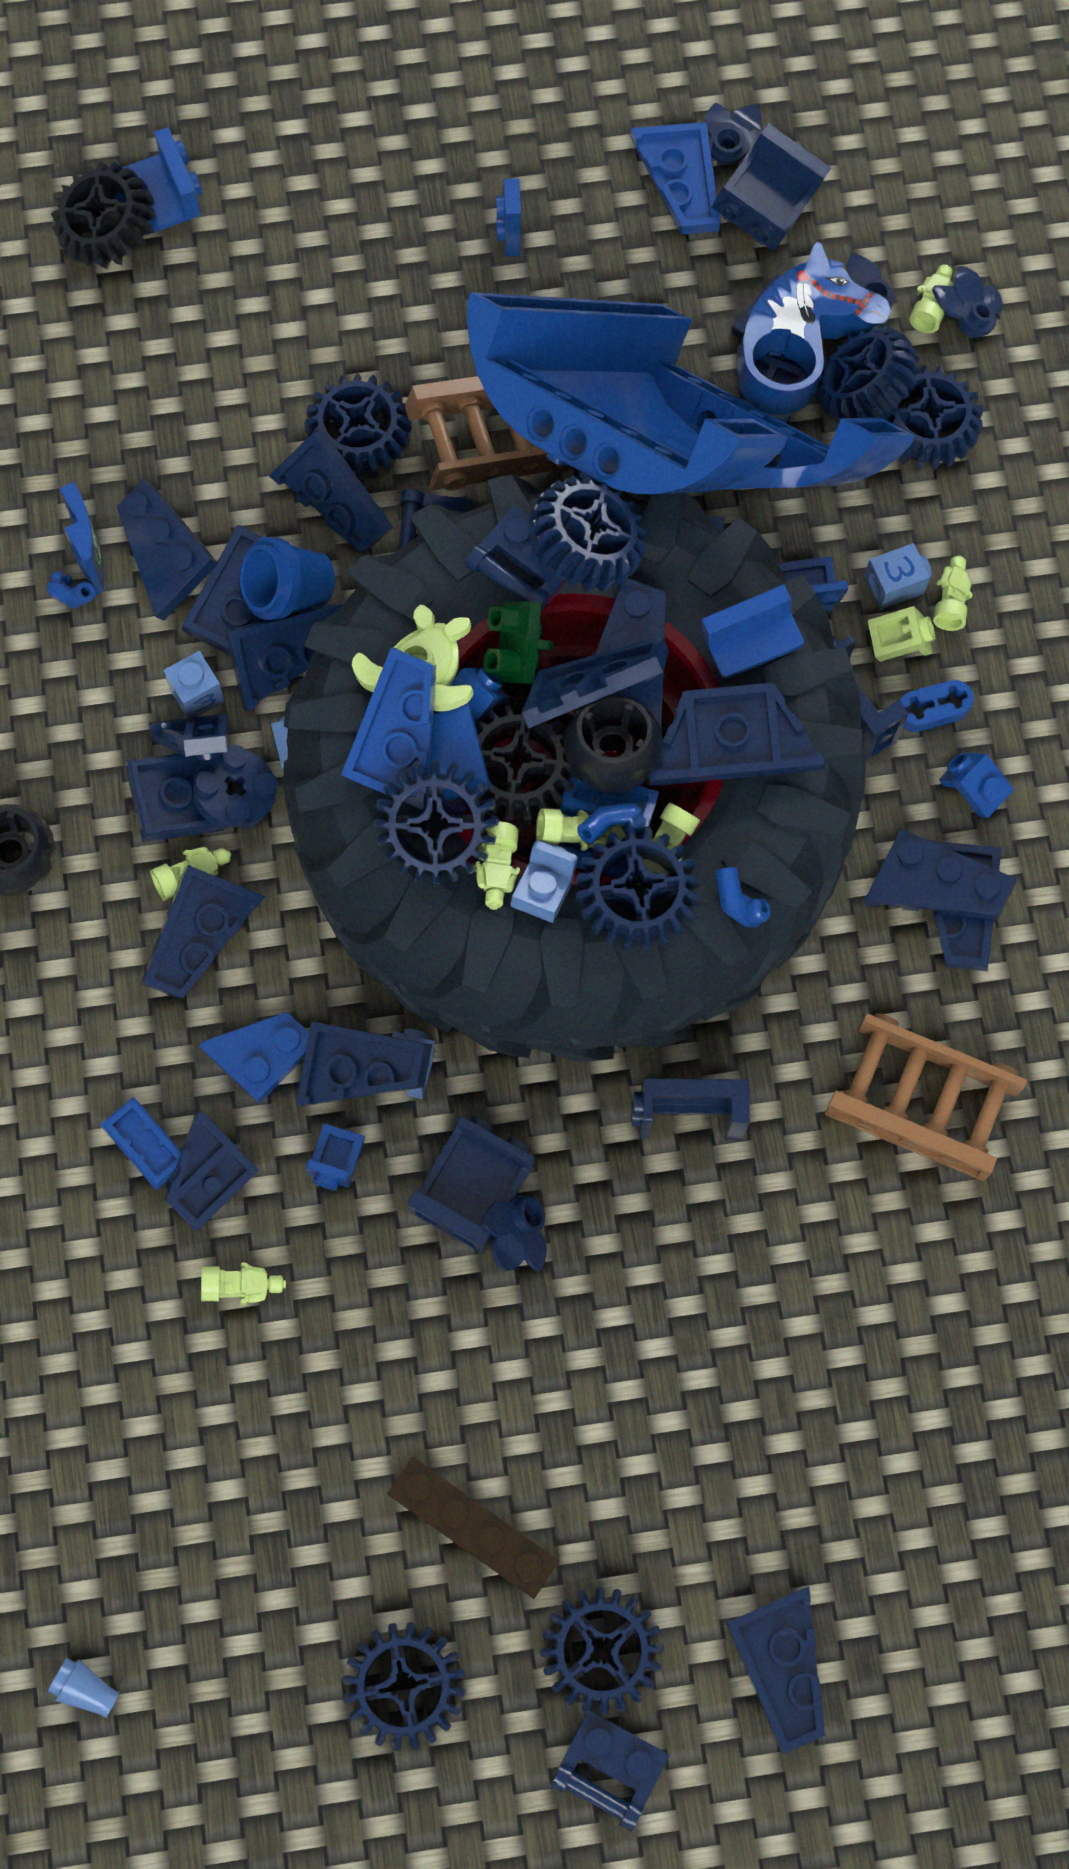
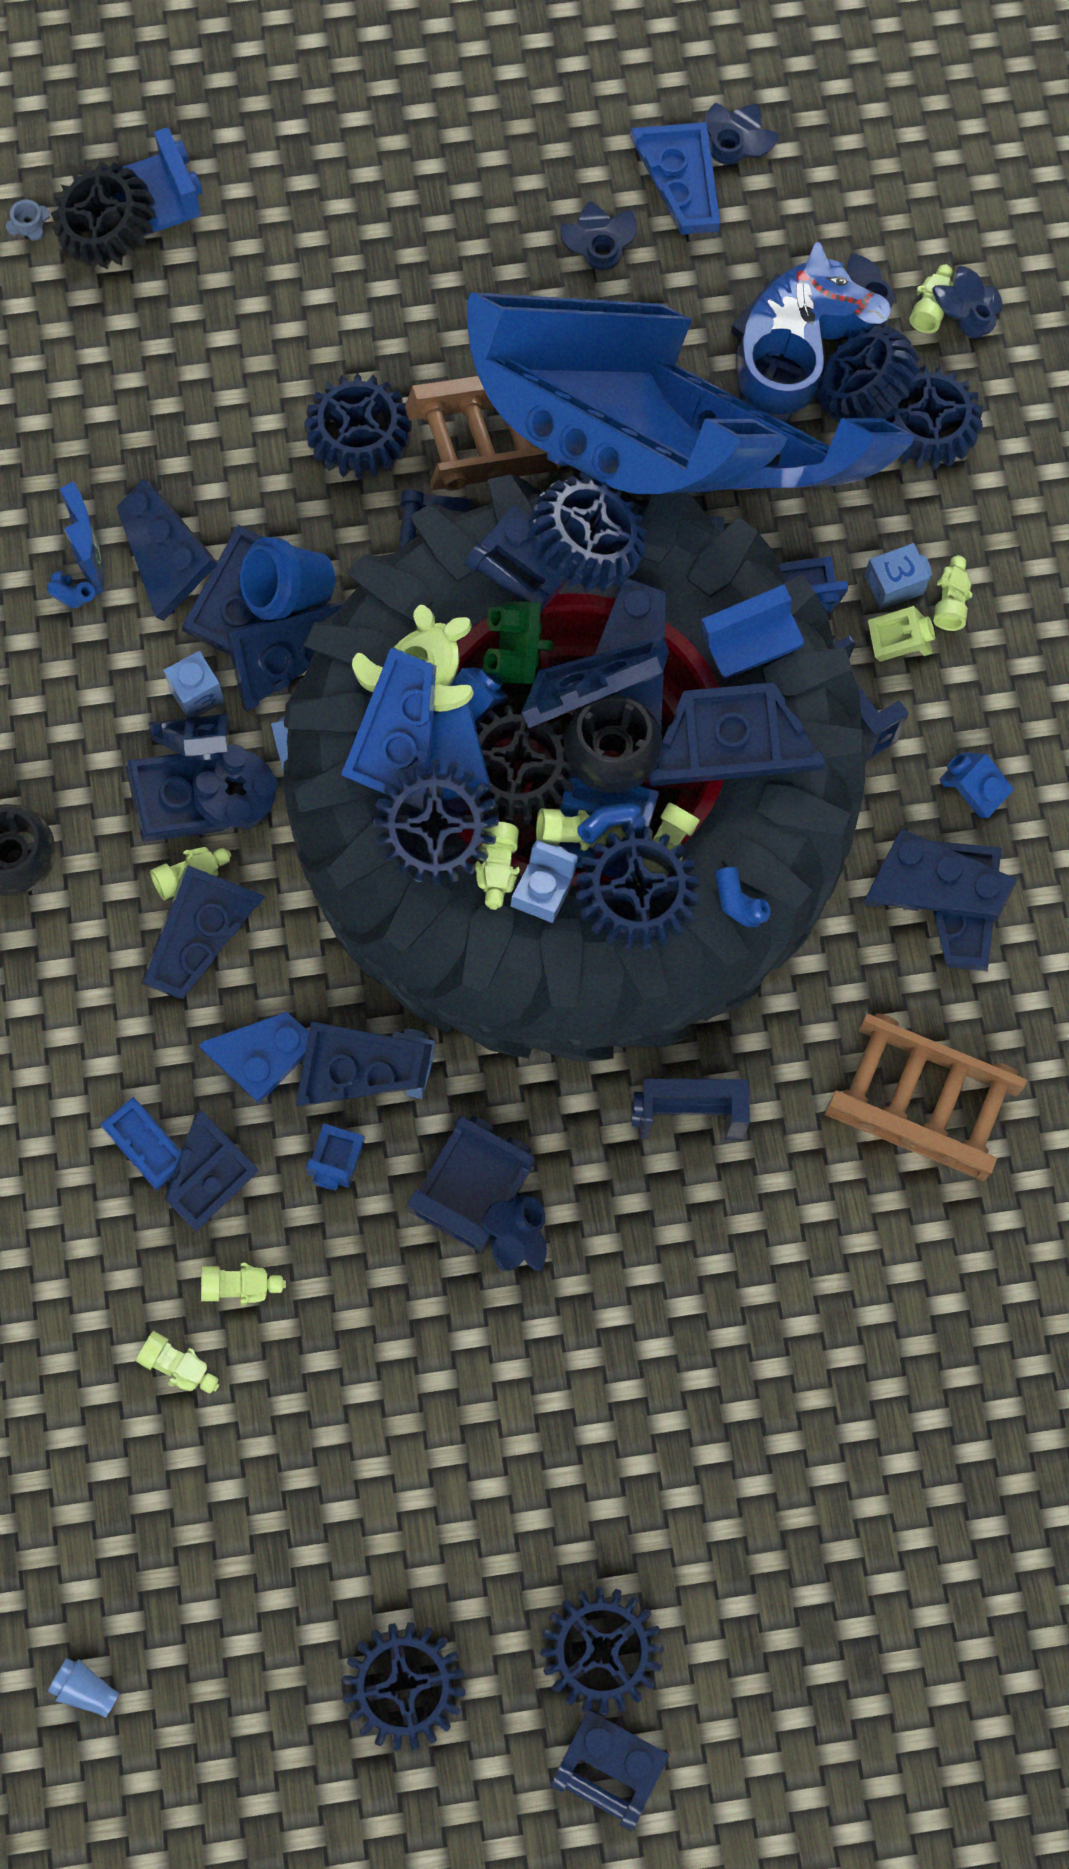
(26, 210): none -> sand blue plate
(184, 1369): none -> yellowish green piece
(333, 489): dark blue wing -> none
(473, 1528): dark brown plate -> none
(509, 217): blue wing -> none
(599, 233): none -> dark blue plate
(771, 187): dark blue panel -> none
(781, 1664): dark blue wing -> none
(937, 714): blue beam -> none

